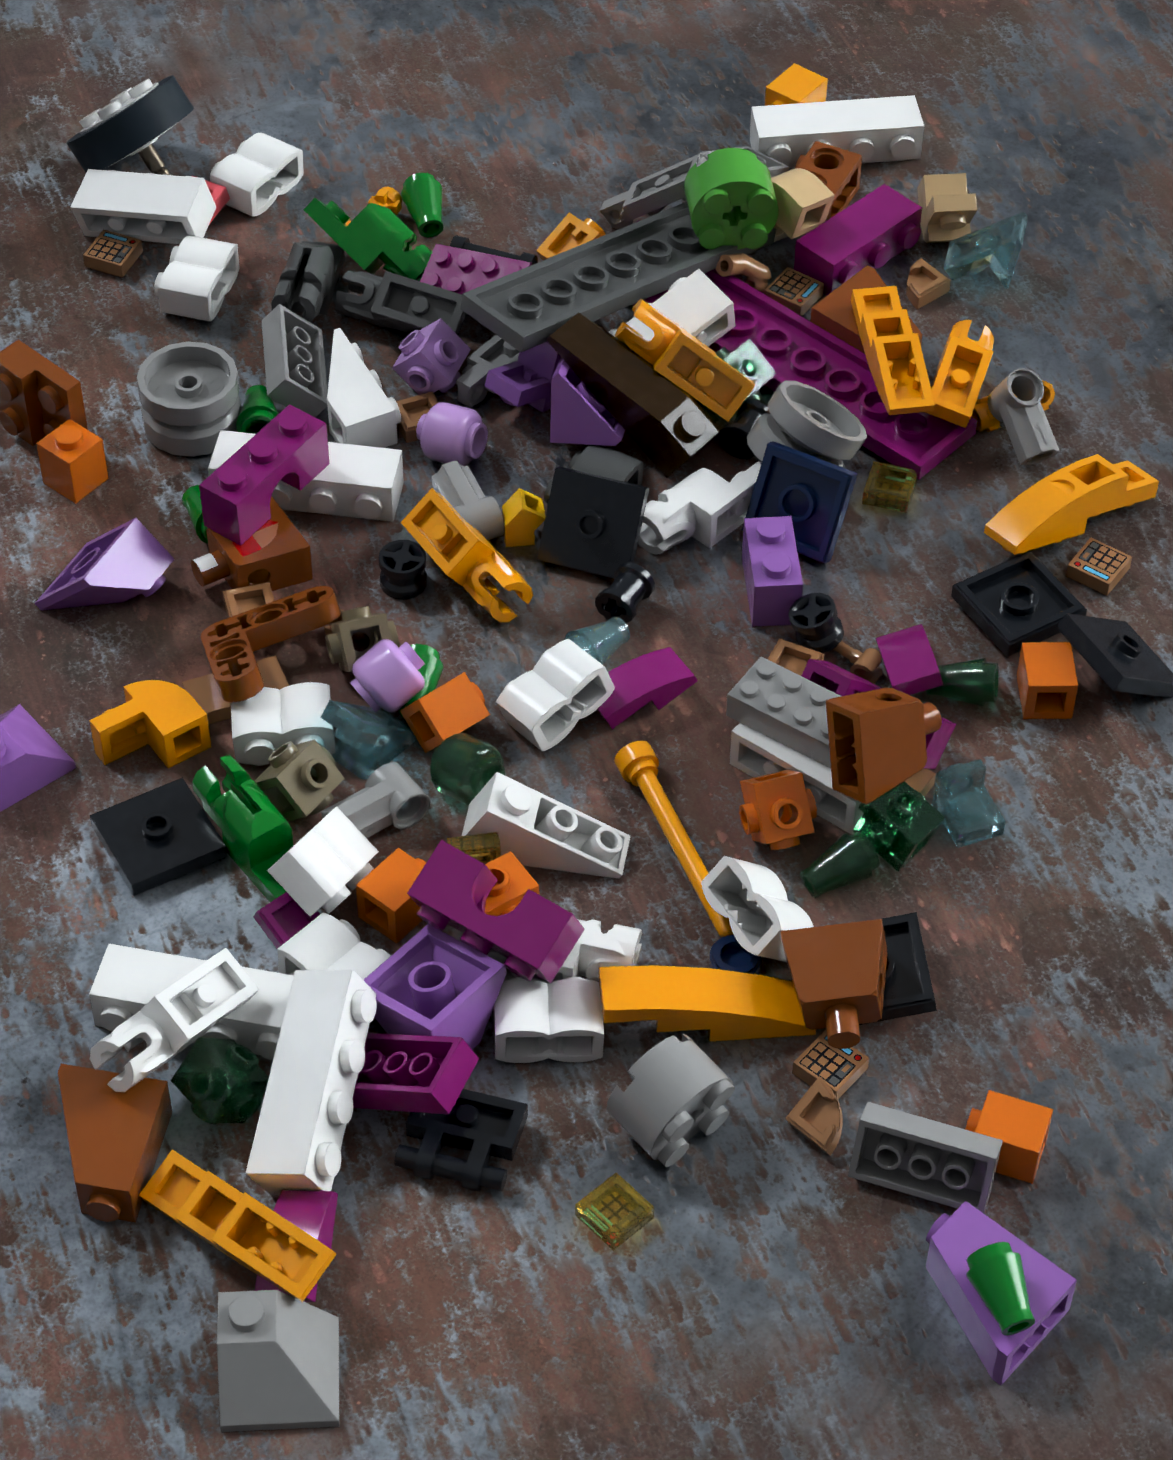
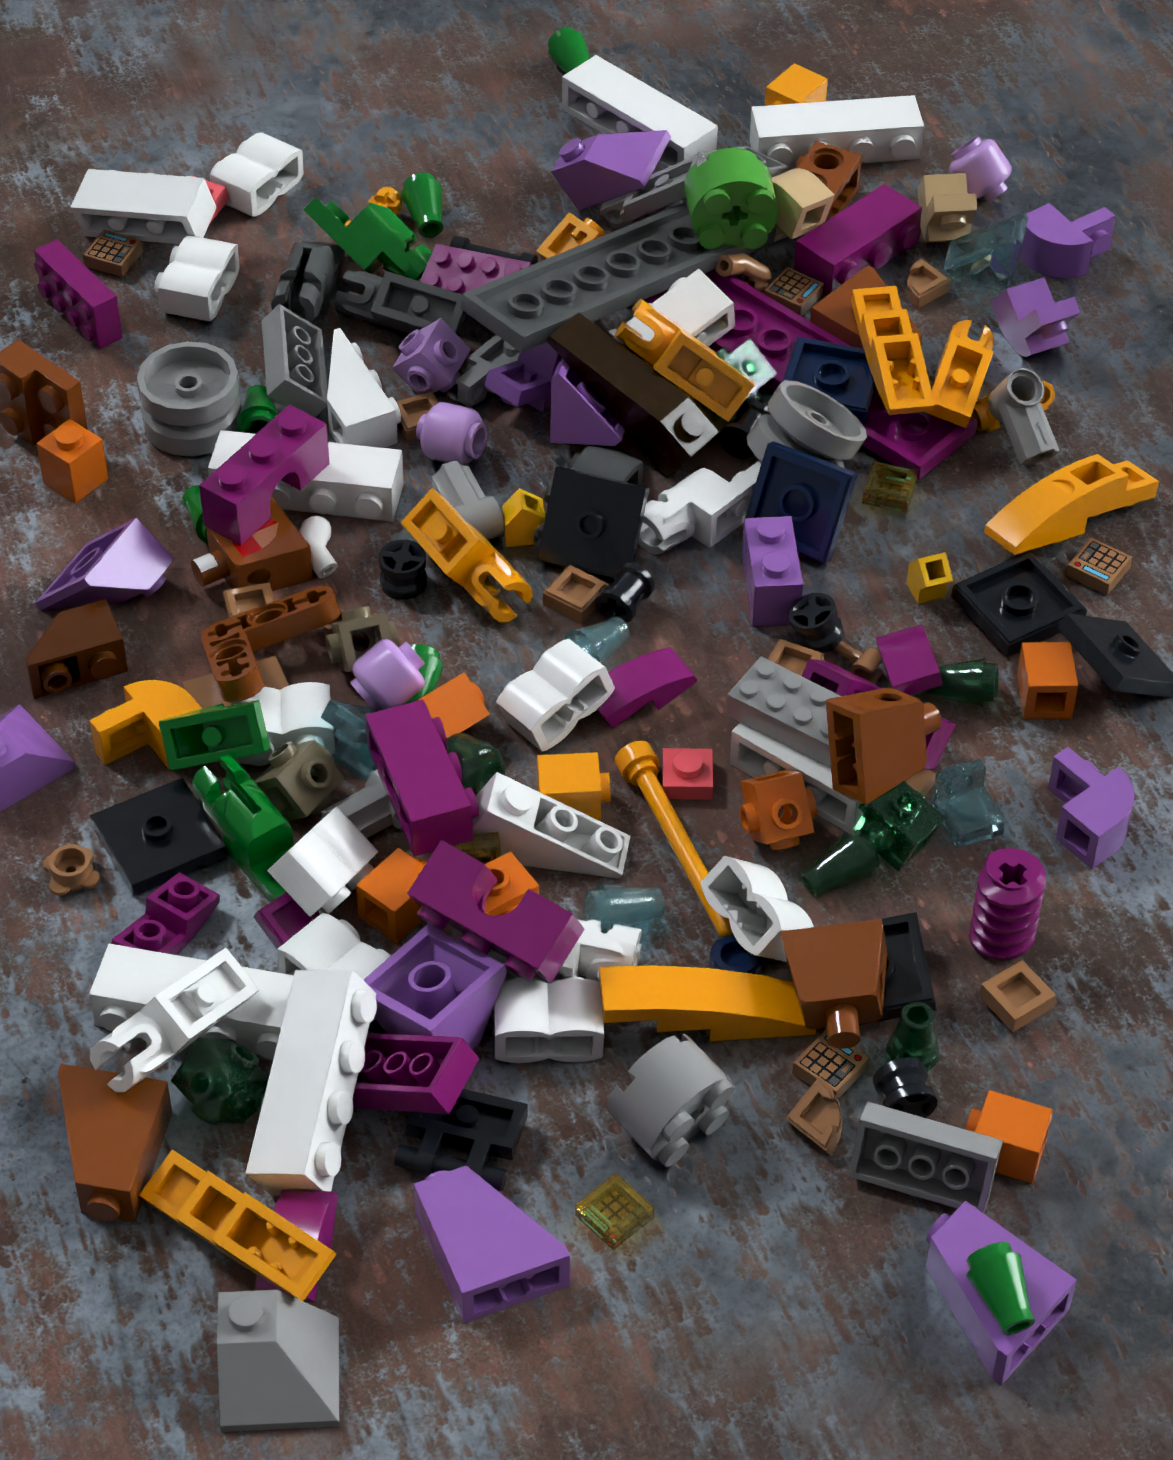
(71, 869): none -> medium nougat plate
(76, 650): none -> reddish brown slope
(78, 294): none -> magenta piece
(131, 126): black wheel -> none
(171, 917): none -> magenta slope
(213, 733): none -> green slope
(317, 533): none -> white arm
(421, 776): none -> magenta brick
(486, 1244): none -> medium lavender slope
(568, 49): none -> green cone
(574, 594): none -> medium nougat tile
(574, 781): none -> light orange brick
(608, 165): none -> medium lavender slope
(623, 104): none -> white brick
(623, 905): none -> clear light blue cone
(687, 773): none -> coral plate
(836, 371): none -> dark blue tile
(905, 1087): none -> black wheel
(915, 1036): none -> clear green cone
(929, 577): none -> yellow piece
(984, 167): none -> lavender head
(1007, 904): none -> magenta piece
(1017, 996): none -> medium nougat plate
(1032, 318): none -> medium lavender brick
(1065, 247): none -> medium lavender brick
(1095, 807): none -> medium lavender brick

